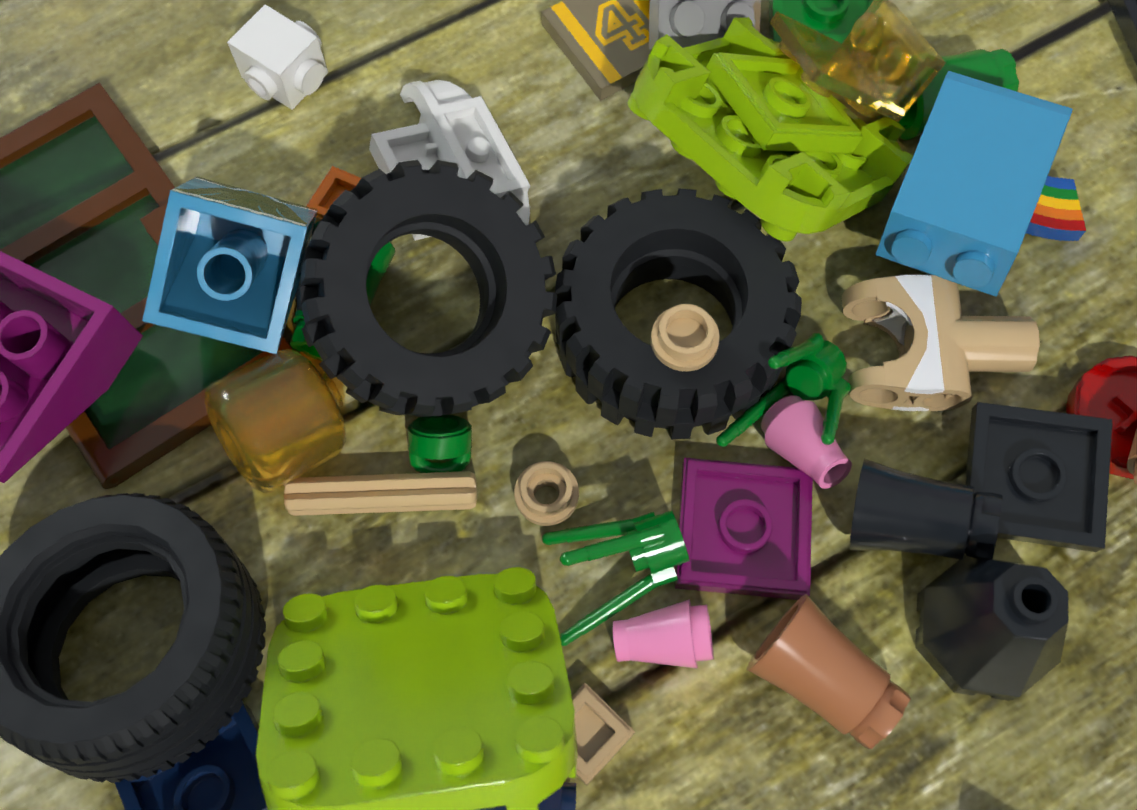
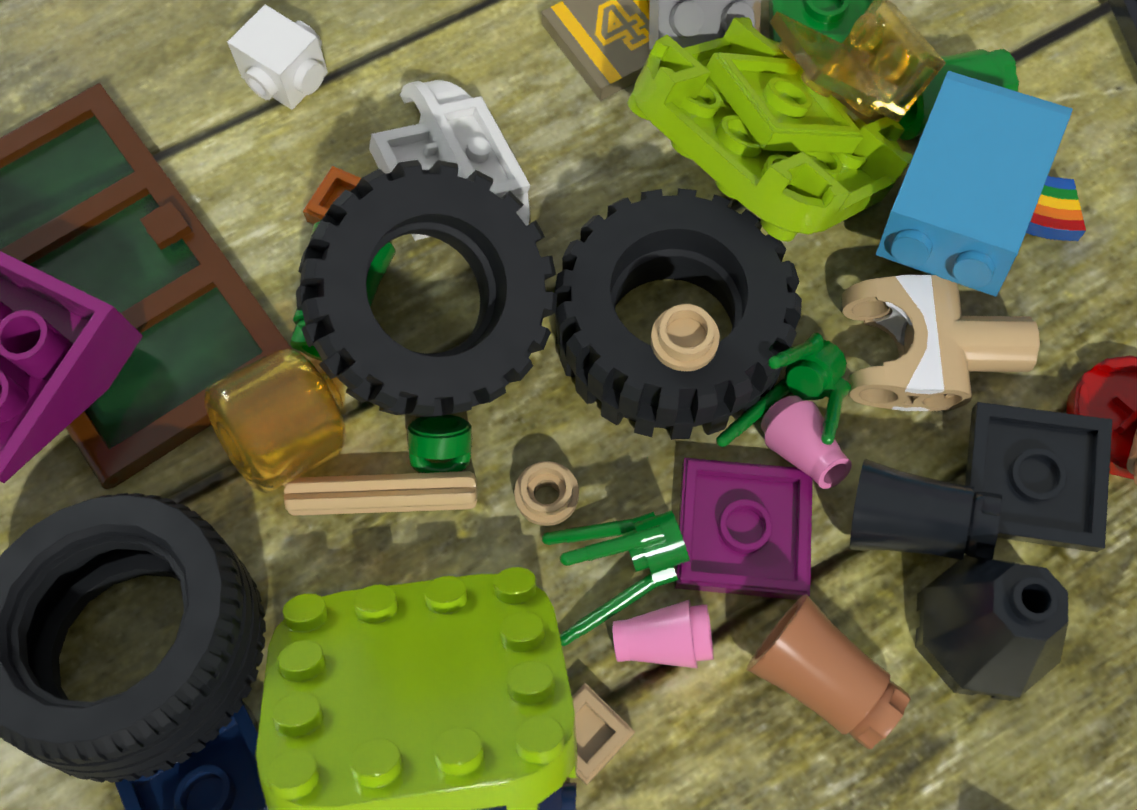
(228, 264): dark azure slope -> none

